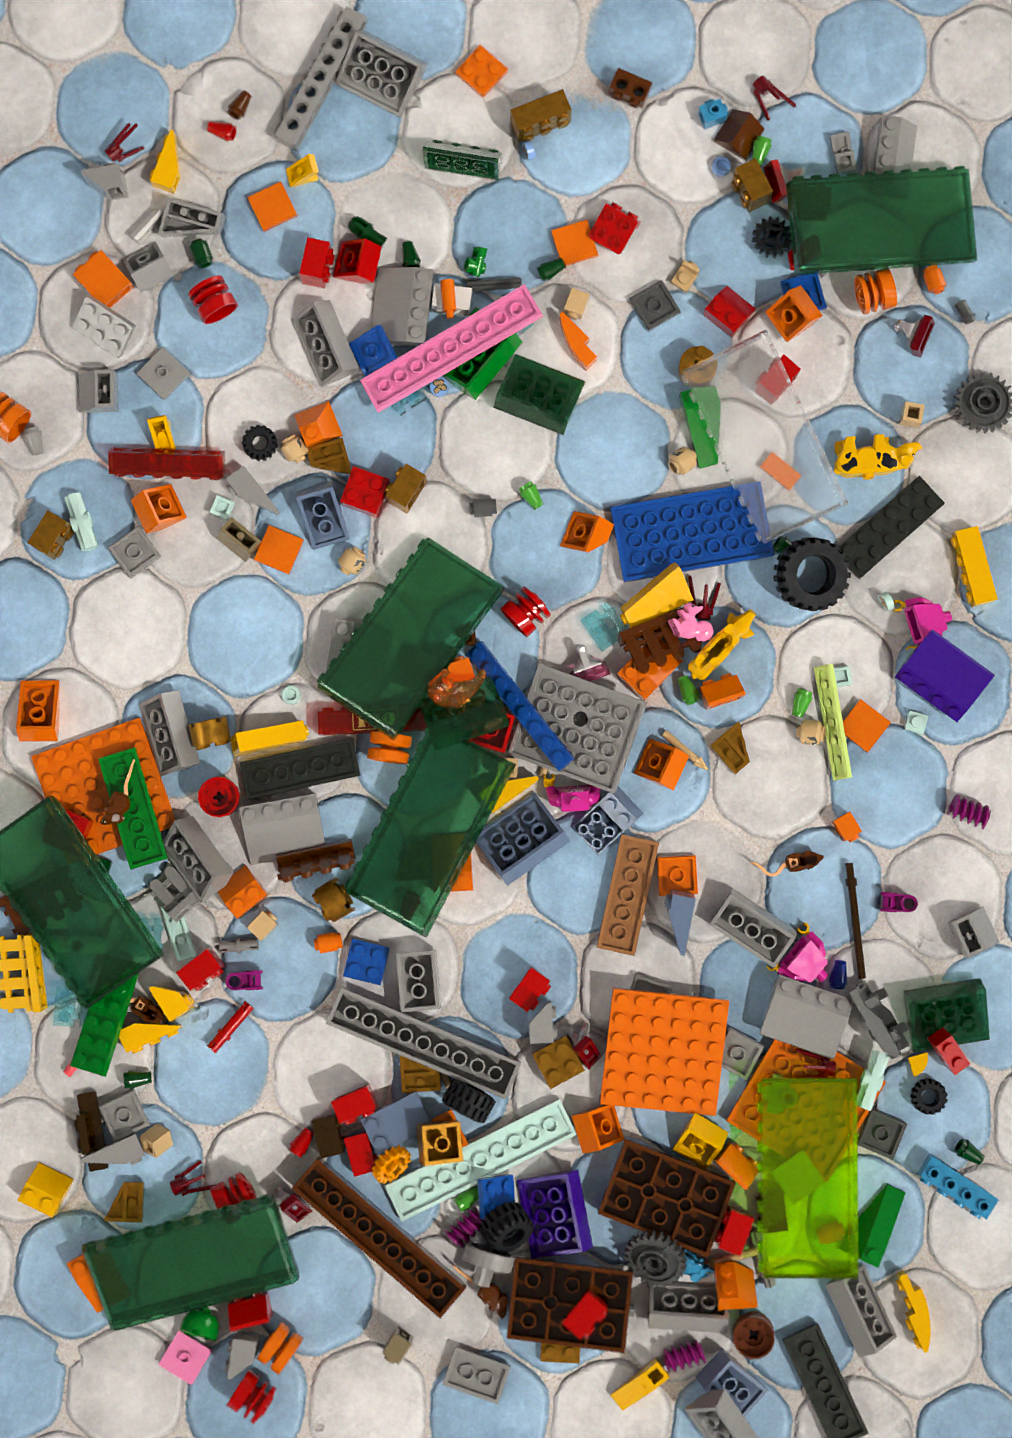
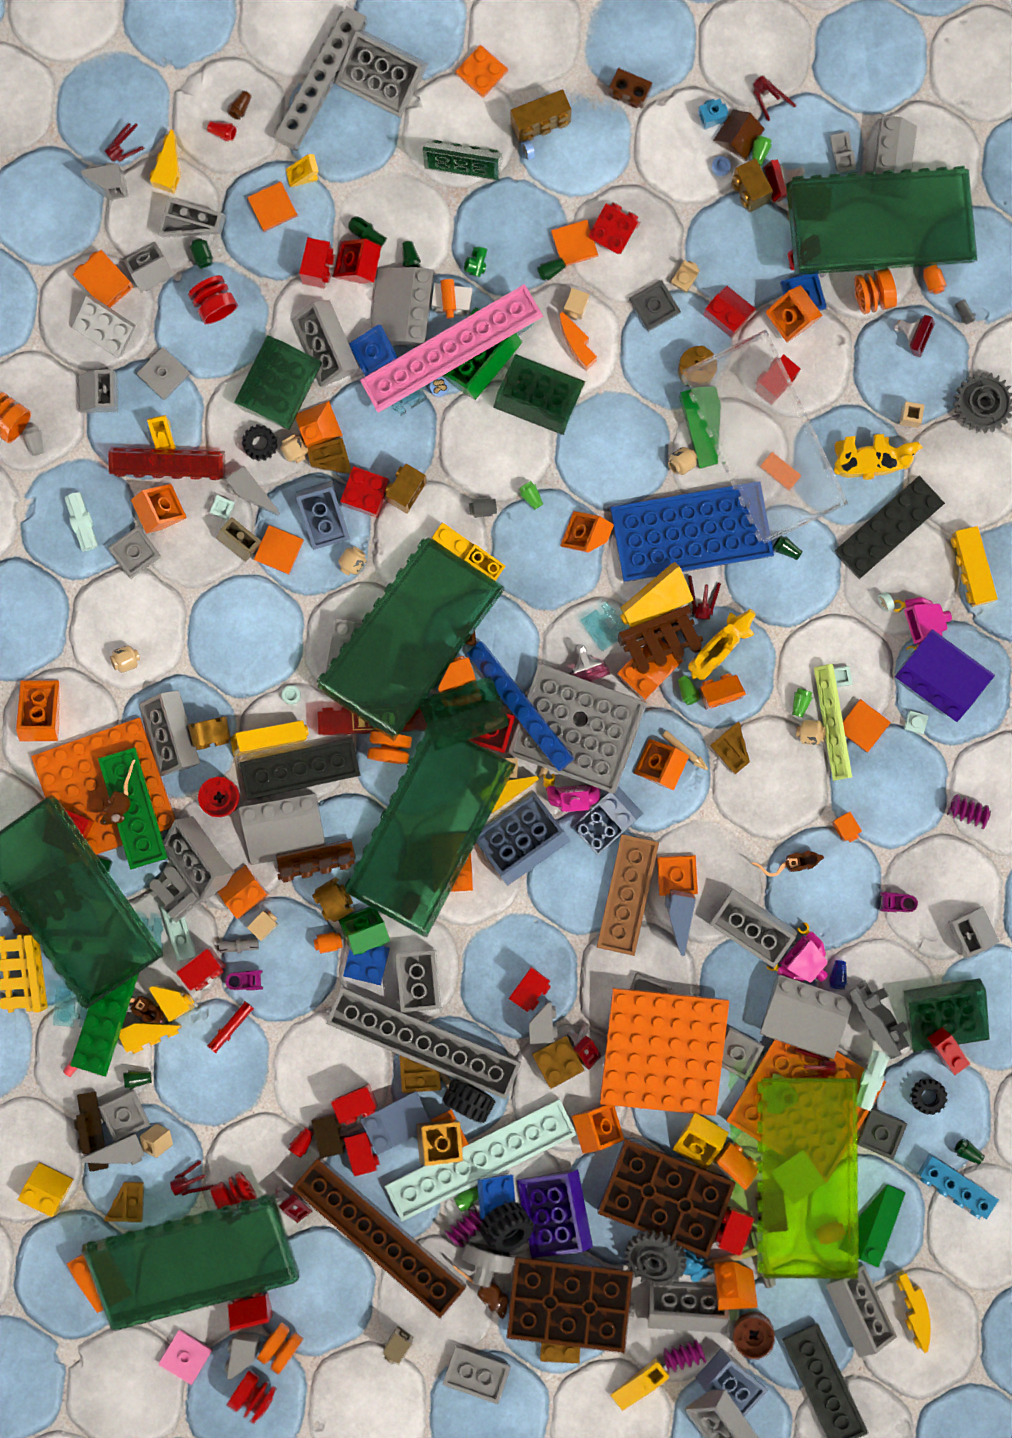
(51, 535): pearl gold brick -> none
(124, 659): none -> tan head
(147, 226): white slope -> none
(200, 1324): green cylinder -> none
(277, 382): none -> clear green slope
(364, 930): none -> green slope
(391, 1164): light orange gear -> none
(451, 692): clear orange hair -> none
(468, 551): none -> yellow slope
(494, 284): dark grey axle -> none
(525, 611): red wheel -> none
(585, 1314): red brick -> none
(688, 627): bright pink animal -> none
(778, 232): black gear -> none
(836, 574): black tyre -> none
(851, 883): dark brown bar -> none
(918, 1063): yellow tile -> none

